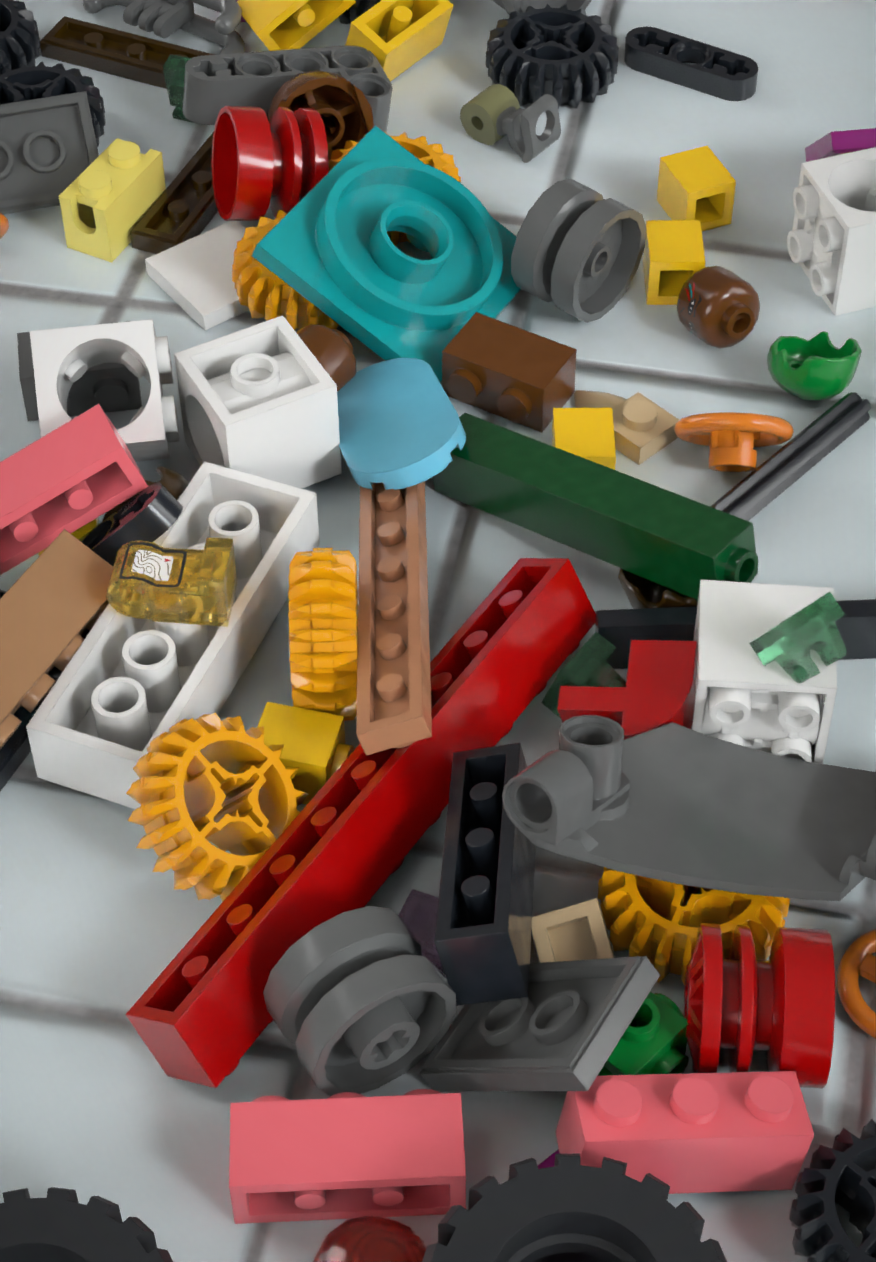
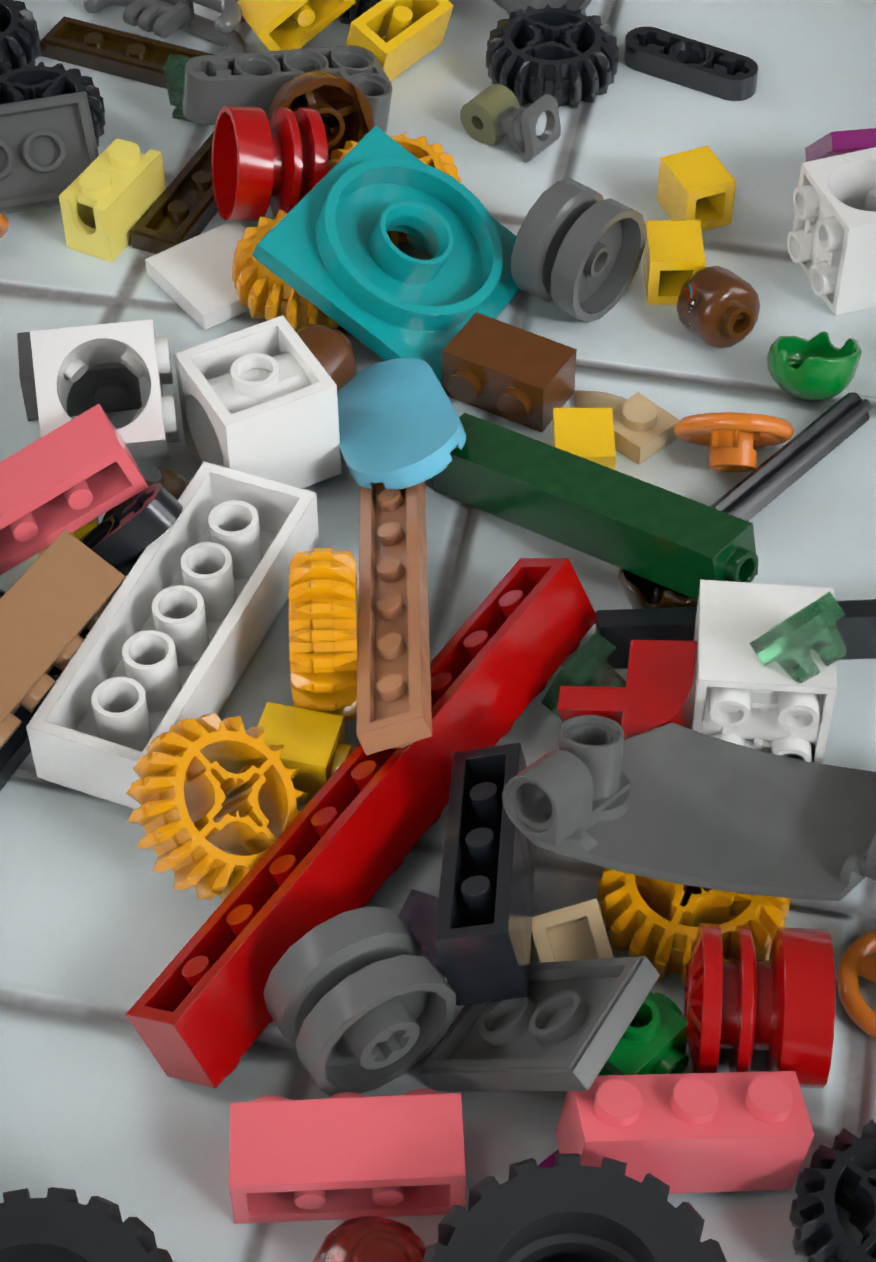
(175, 583): clear yellow leg -> none

